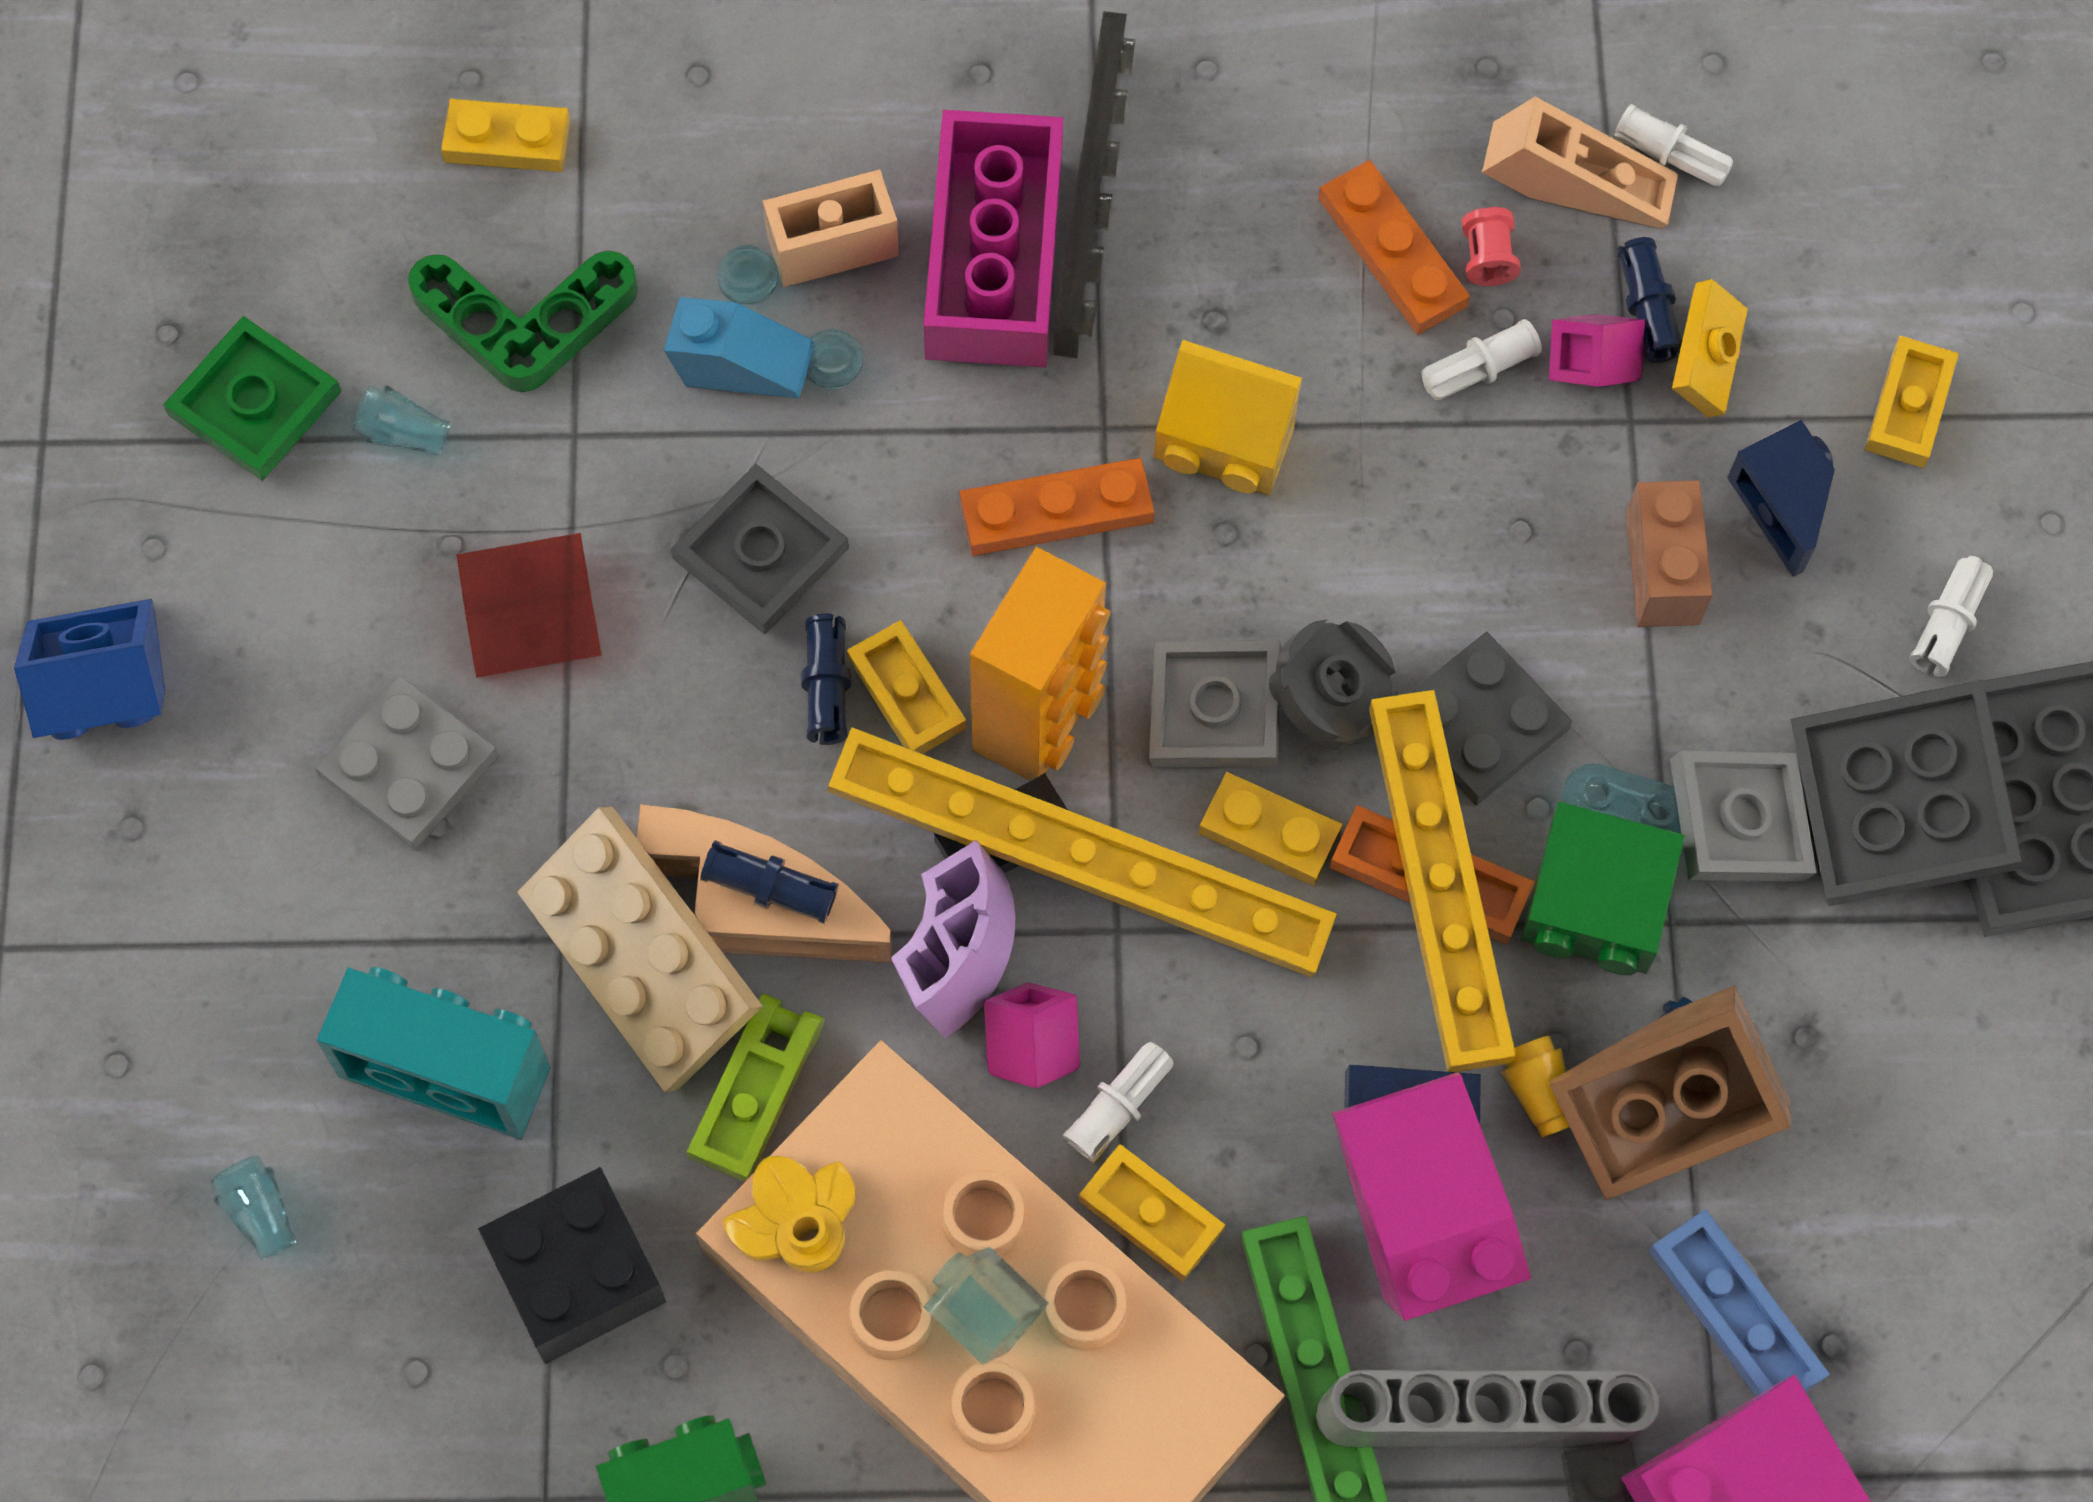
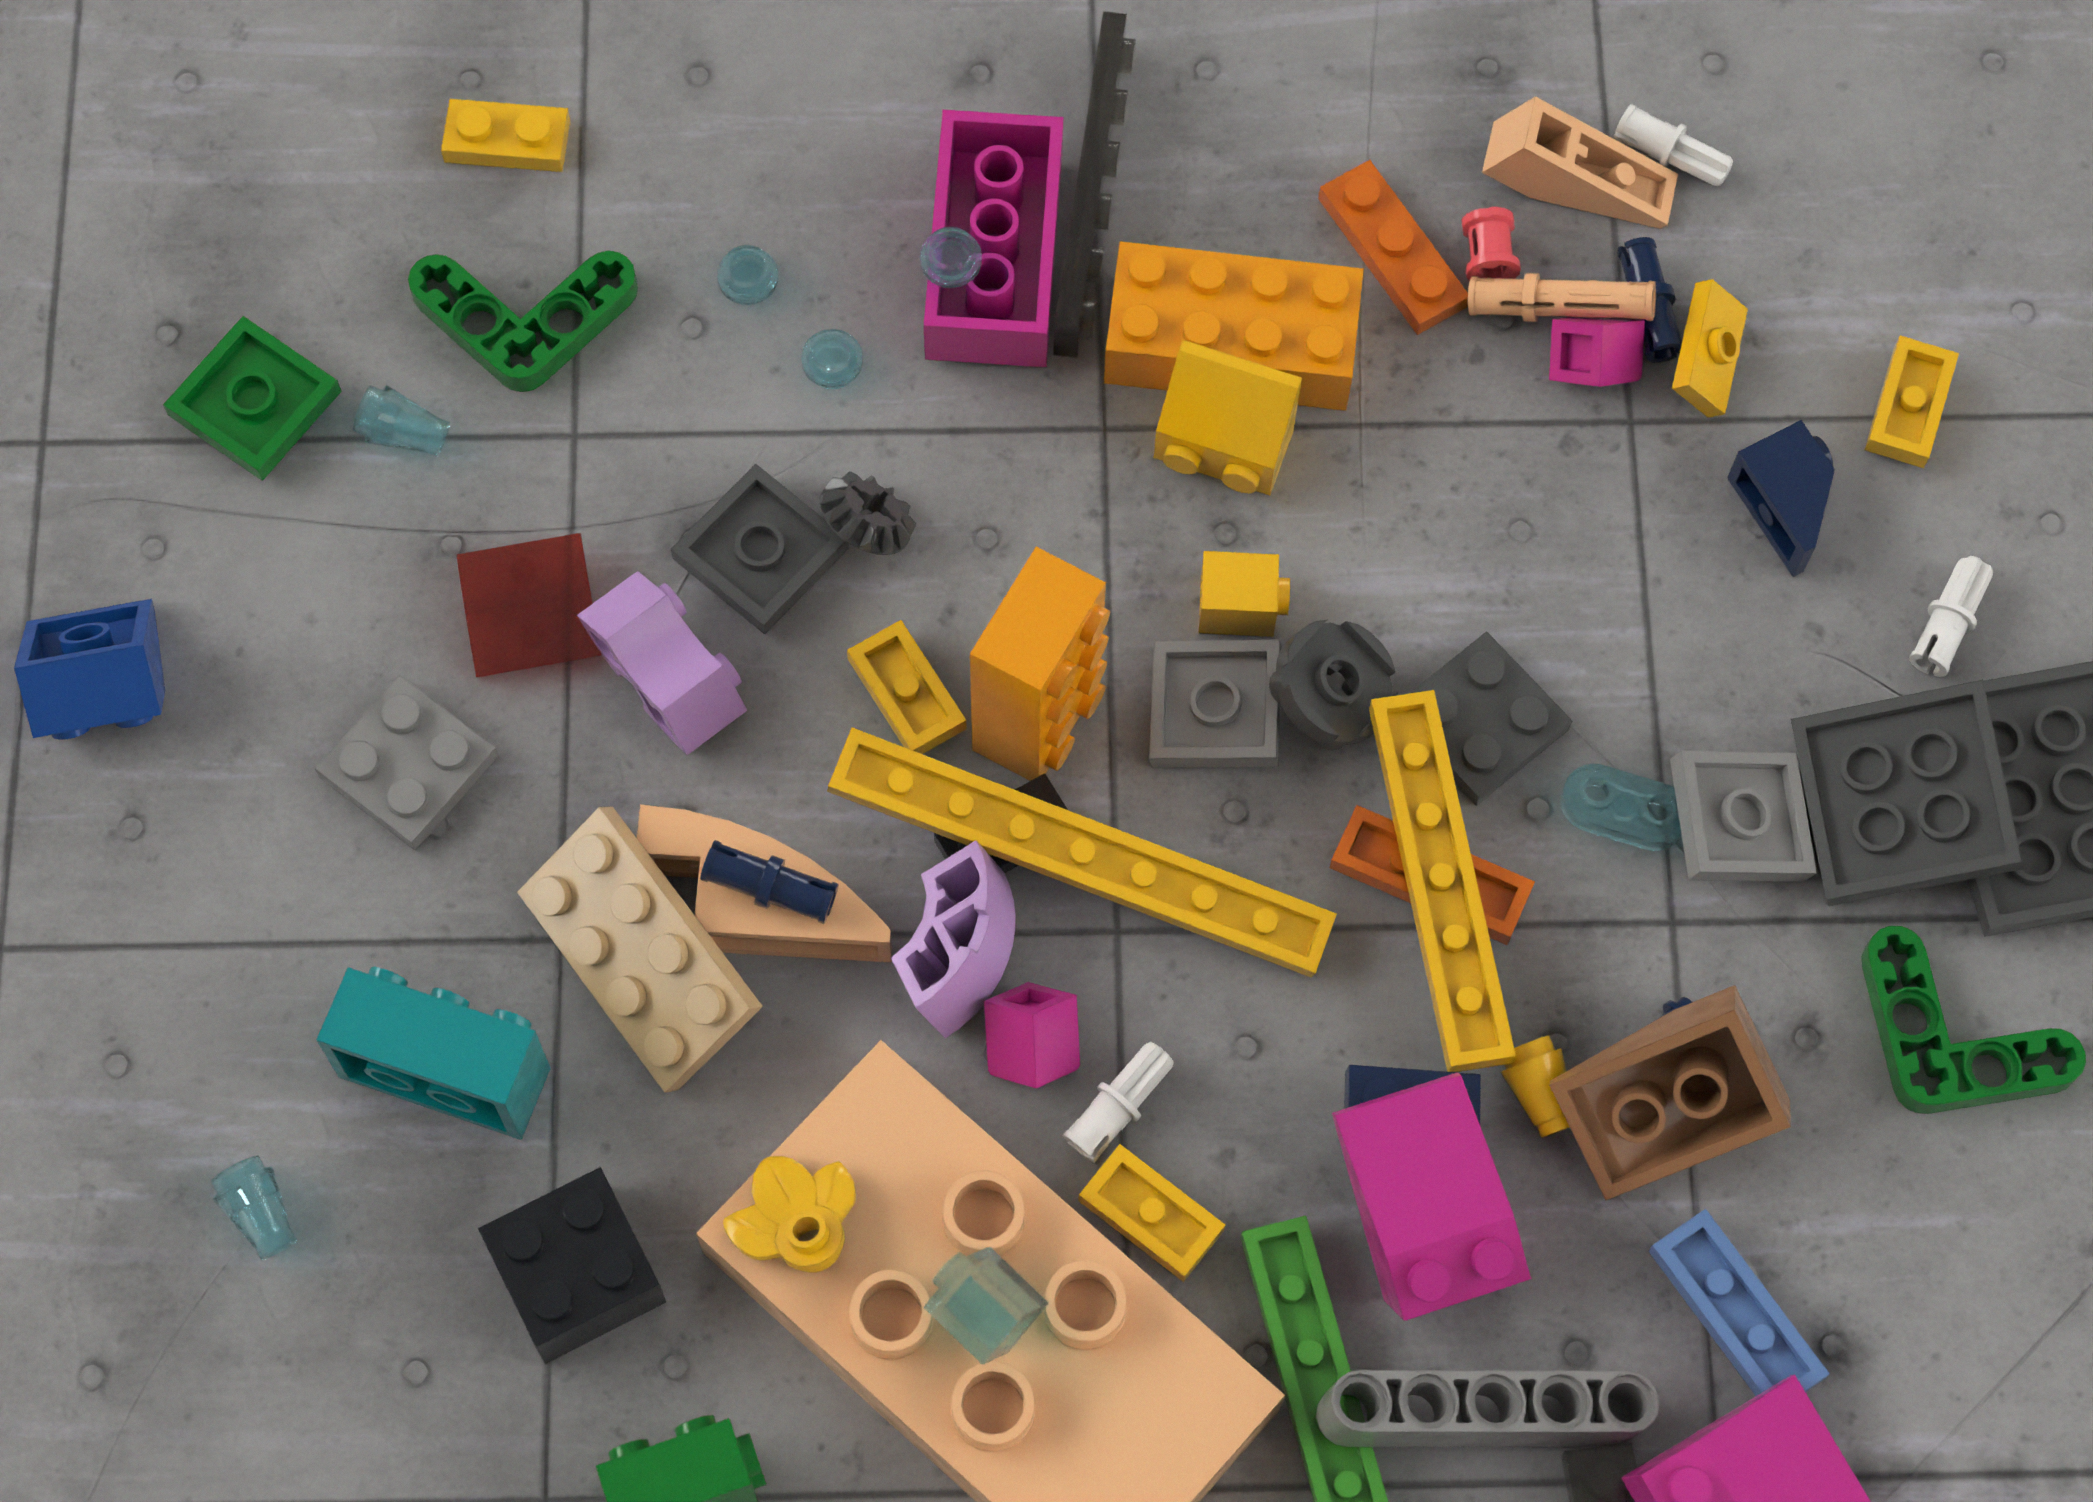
(671, 670): none -> lavender brick
(736, 349): dark azure slope -> none
(754, 1090): lime plate -> none
(826, 679): dark blue pin -> none
(831, 228): light nougat brick -> none
(877, 533): none -> dark grey gear
(950, 257): none -> clear light blue plate
(1056, 506): orange plate -> none
(1241, 593): none -> yellow brick
(1243, 305): none -> light orange brick
(1270, 829): yellow plate -> none
(1481, 360): white axle -> none
(1561, 298): none -> light nougat pin
(1602, 889): green brick -> none
(1668, 553): nougat brick -> none
(1953, 1061): none -> green beam

